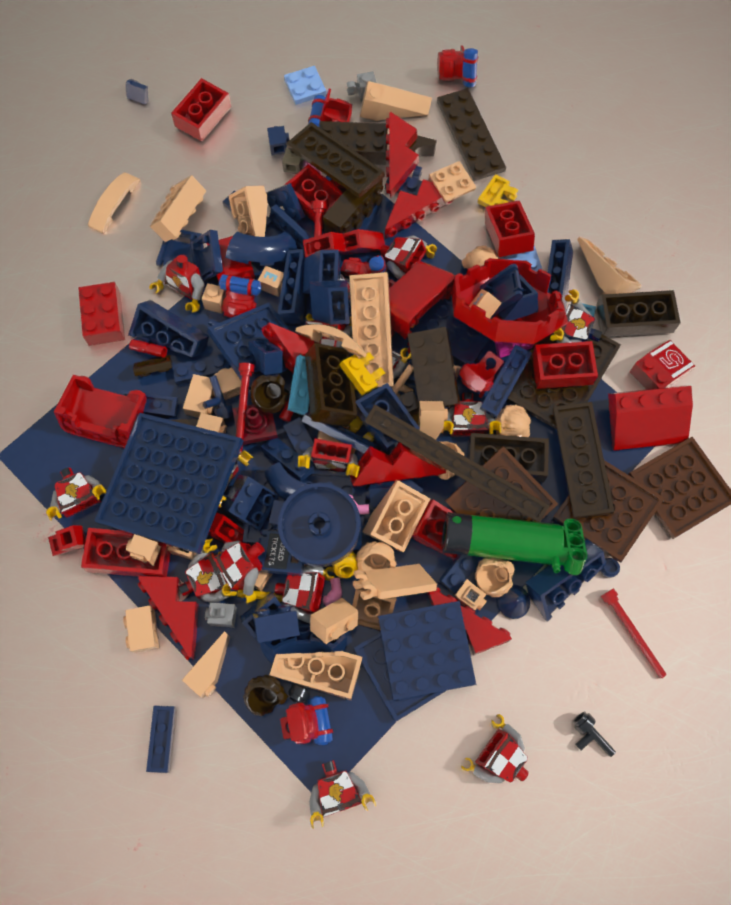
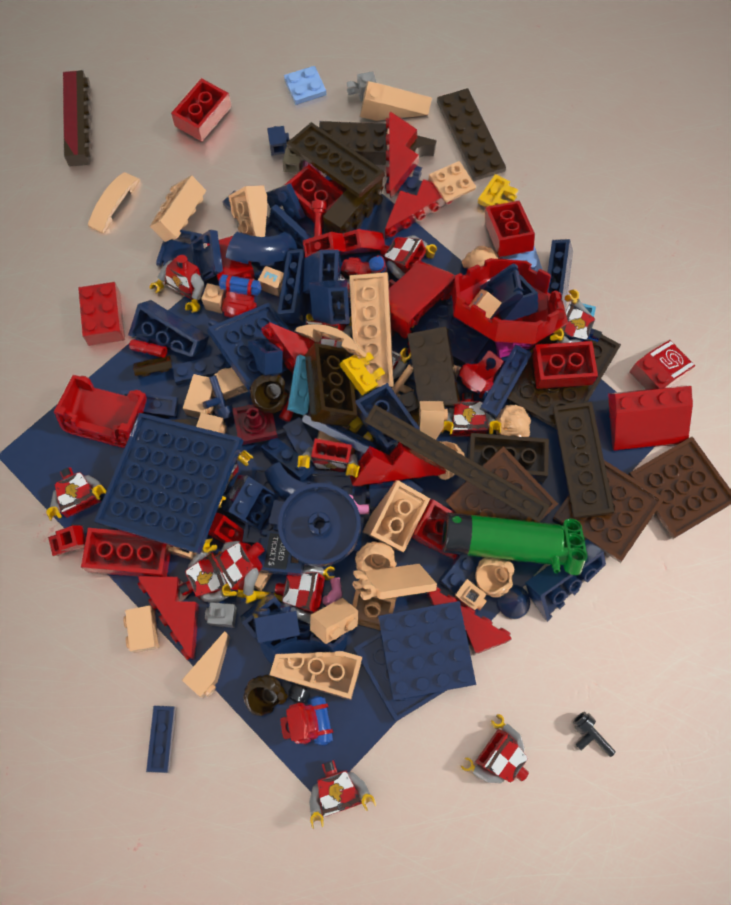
(76, 118): none -> brick
(136, 91): tile -> none
(143, 549): light nougat window -> none
(246, 371): red piece -> none
(329, 109): red piece -> none
(346, 567): yellow head -> none
(458, 65): red piece -> none
(608, 276): light nougat wedge -> none
(611, 568): dark blue plate -> none
(611, 599): red piece -> none
(638, 313): dark brown brick -> none

